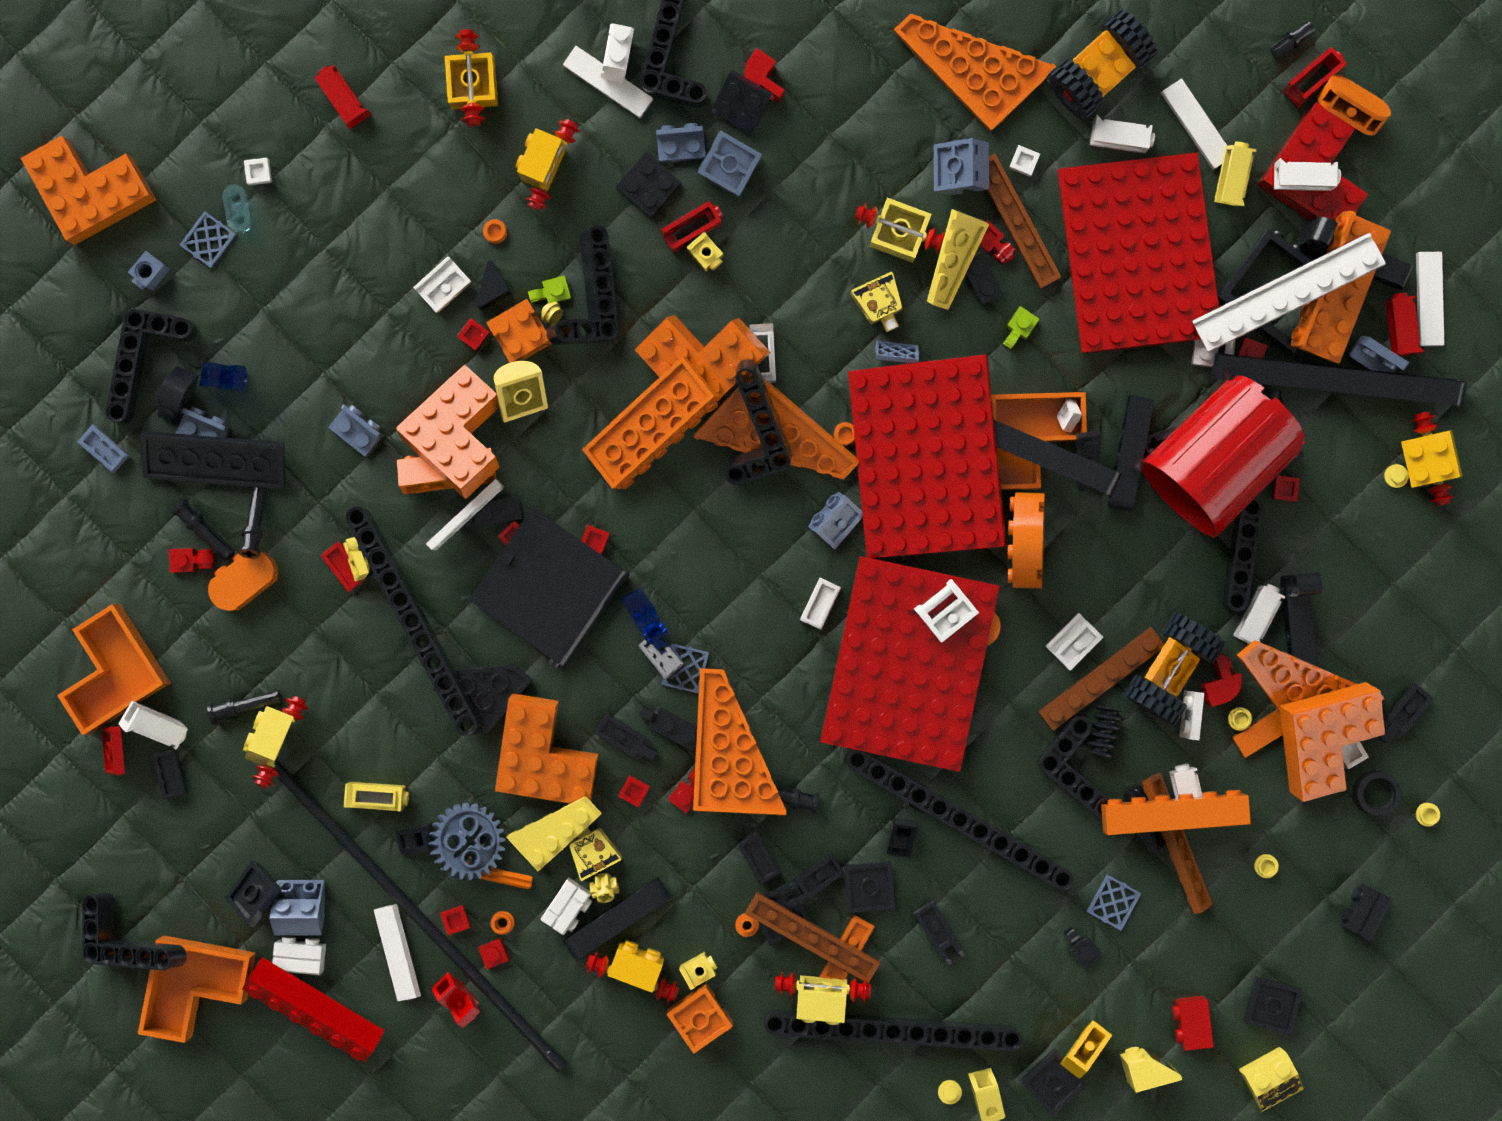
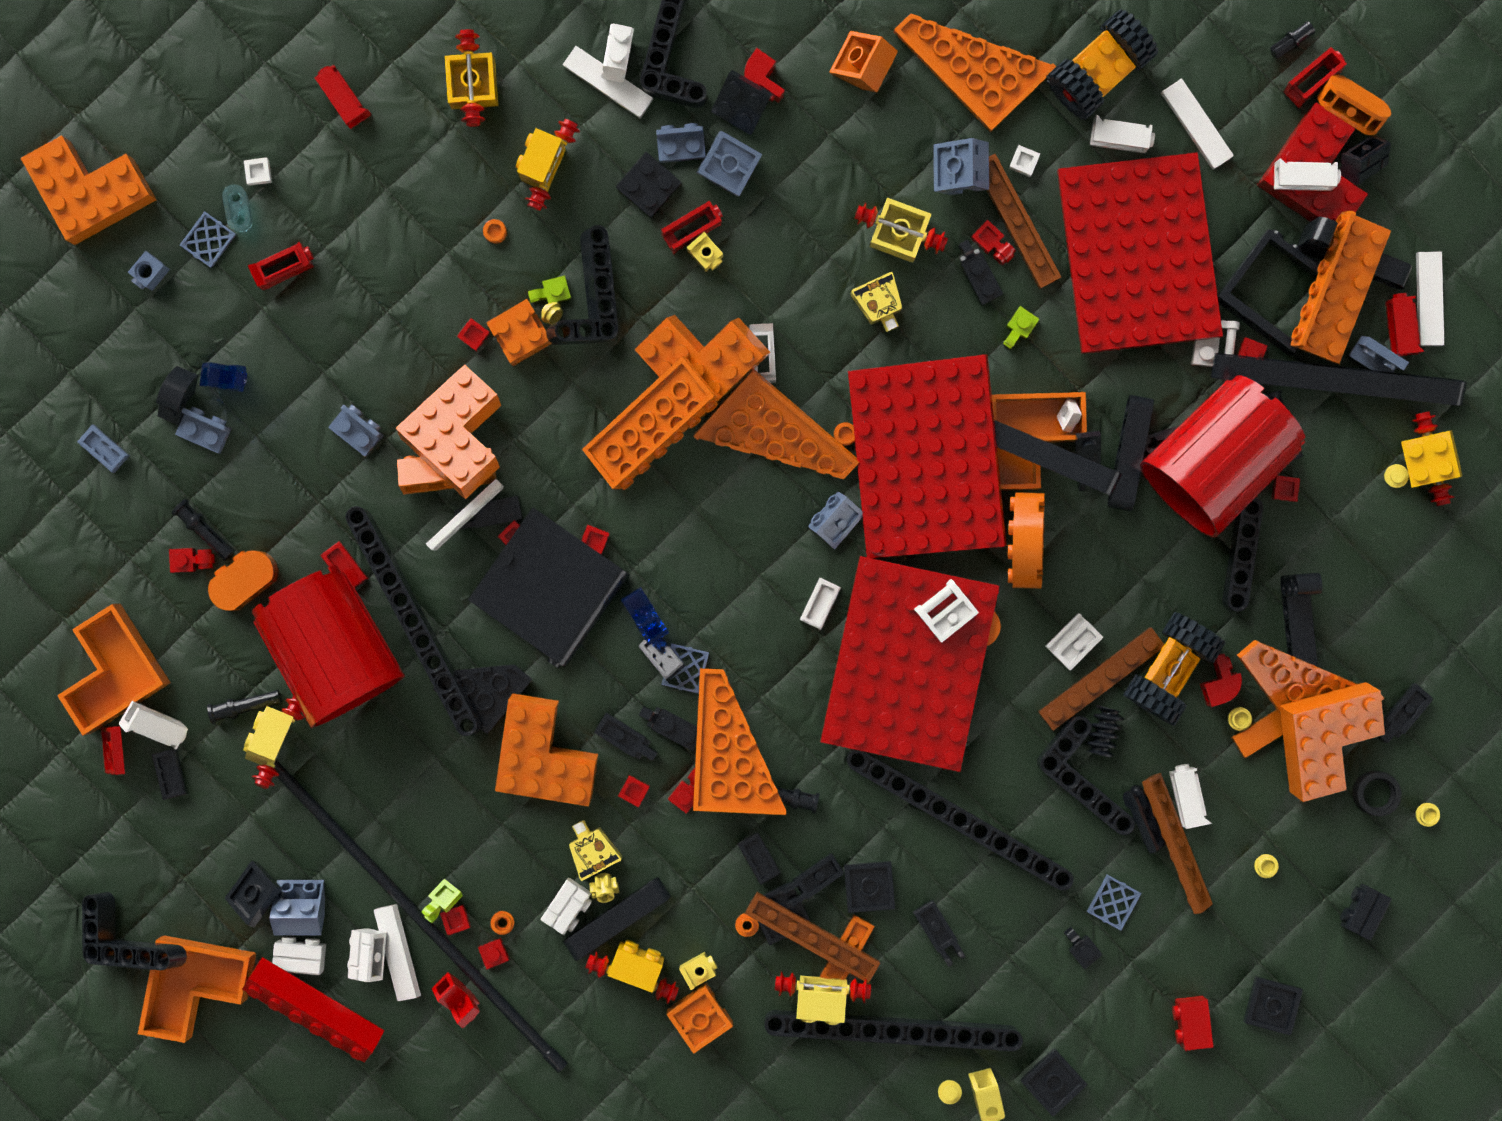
(137, 357): black beam -> none
(213, 460): black plate -> none
(252, 533): black pin -> none
(304, 256): none -> red window
(326, 645): none -> red container
(358, 564): light yellow plate -> none
(366, 955): none -> white brick
(375, 796): light yellow window -> none
(415, 838): black slope -> none
(442, 284): white plate -> none
(443, 898): none -> lime plate
(481, 856): sand blue gear -> none
(492, 287): black slope -> none
(508, 878): orange axle -> none
(519, 390): light yellow brick -> none
(548, 836): light yellow wing -> none
(763, 427): black beam -> none
(864, 60): none -> orange slope
(890, 356): sand blue window -> none
(901, 836): black slope -> none
(956, 254): light yellow wing -> none
(1086, 1049): yellow brick -> none
(1146, 1070): light yellow slope -> none
(1175, 814): orange brick -> none
(1192, 716): white plate -> none
(1234, 174): light yellow window -> none
(1259, 614): white window -> none
(1271, 1078): light yellow slope -> none
(1289, 292): white plate -> none
(1353, 754): white plate -> none
(1365, 159): none -> black brick

